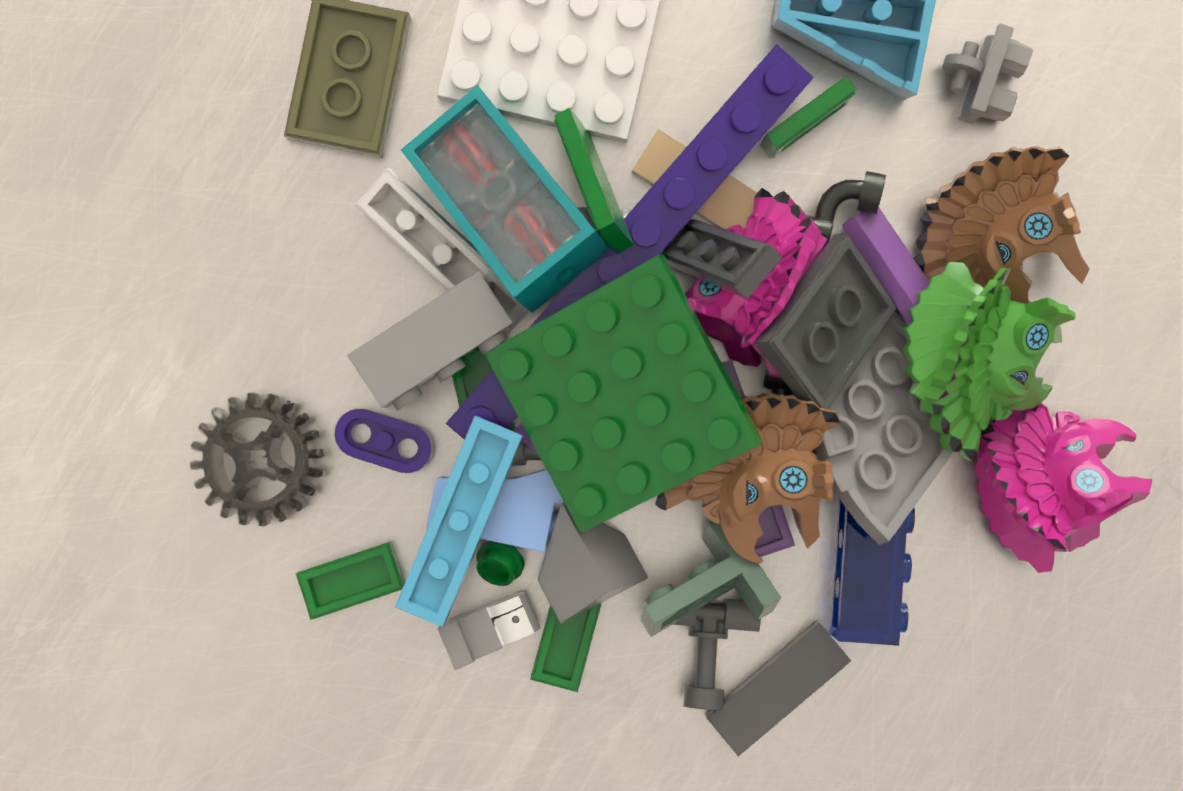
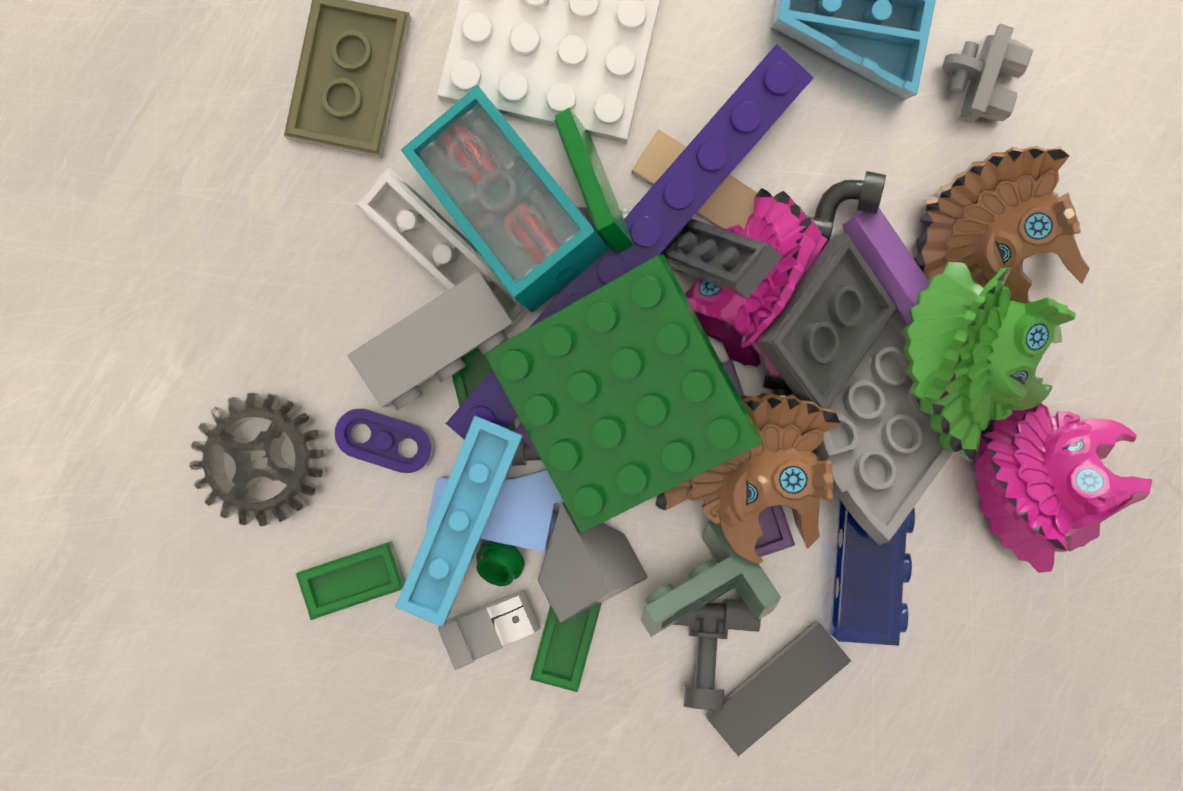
(808, 117): green tile -> none

